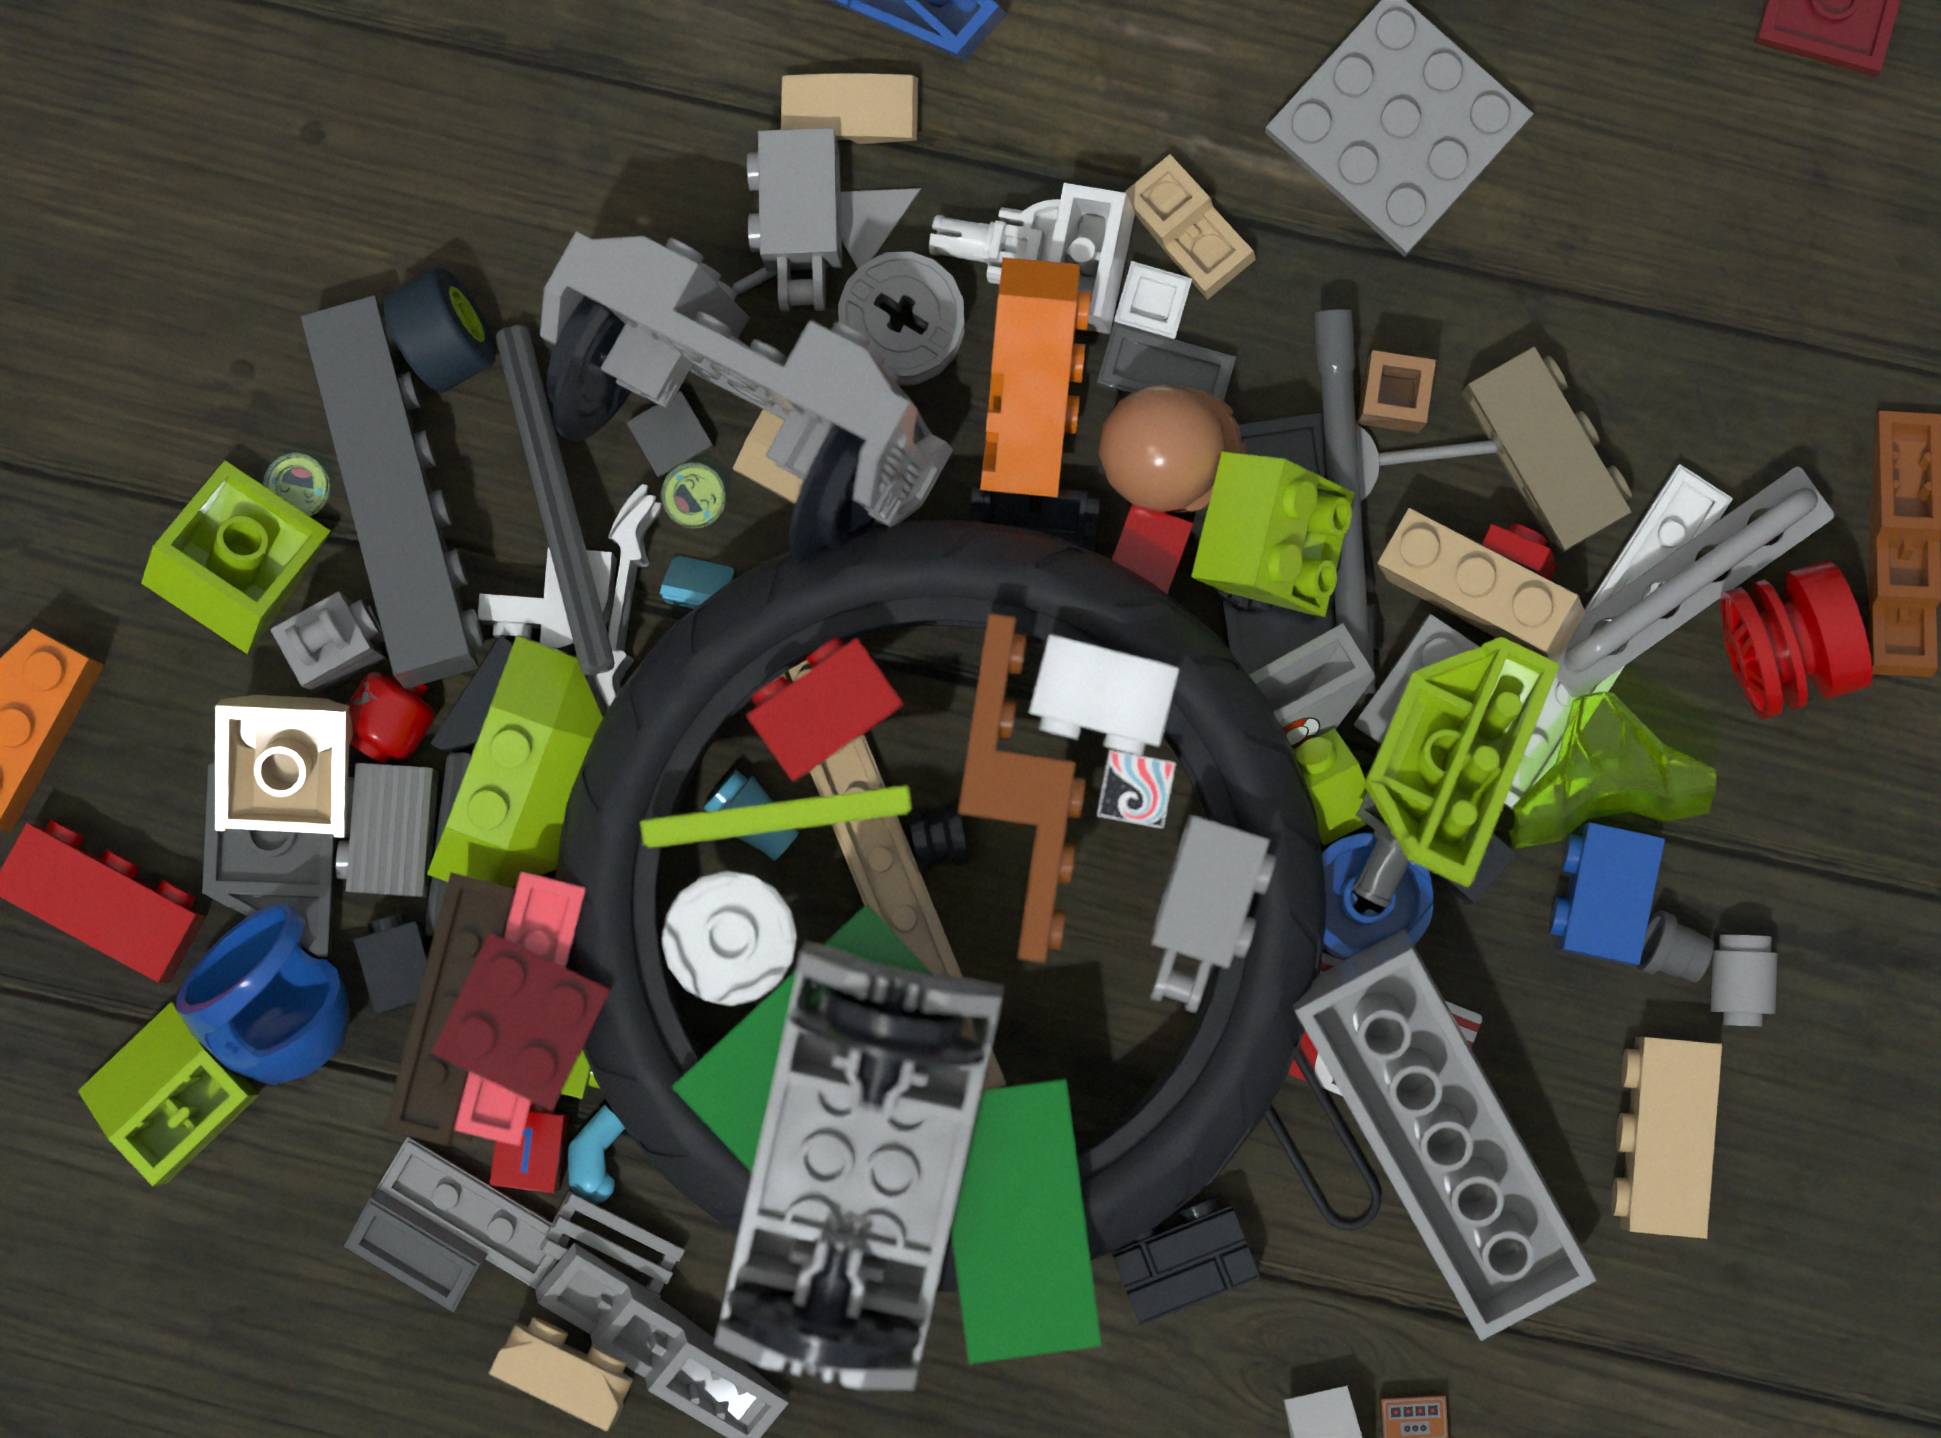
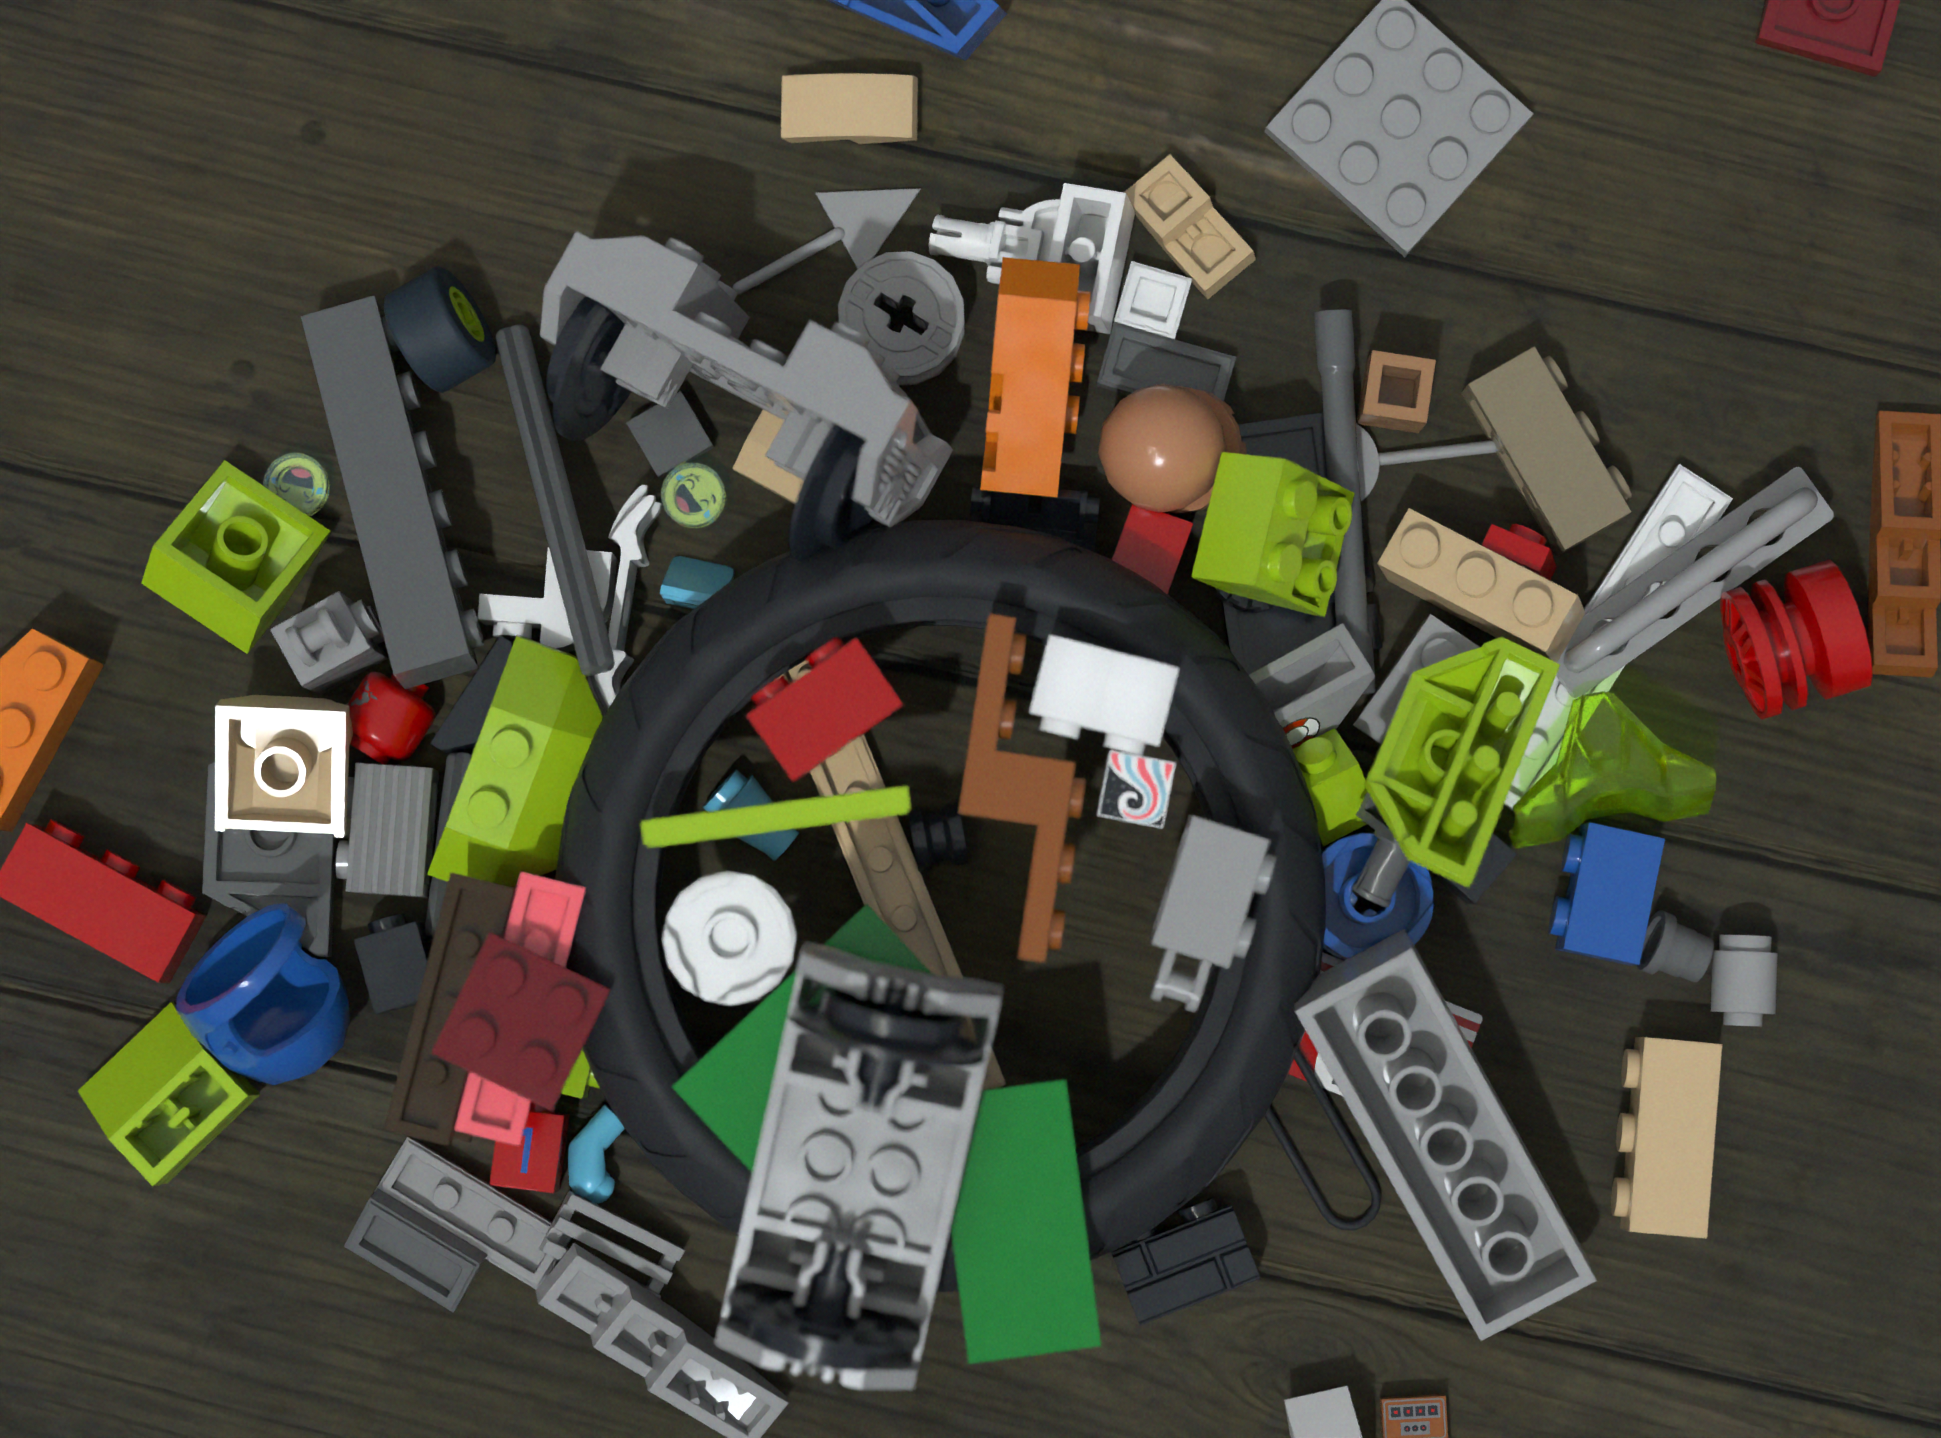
(563, 1376): tan slope -> none
(797, 210): light grey brick -> none

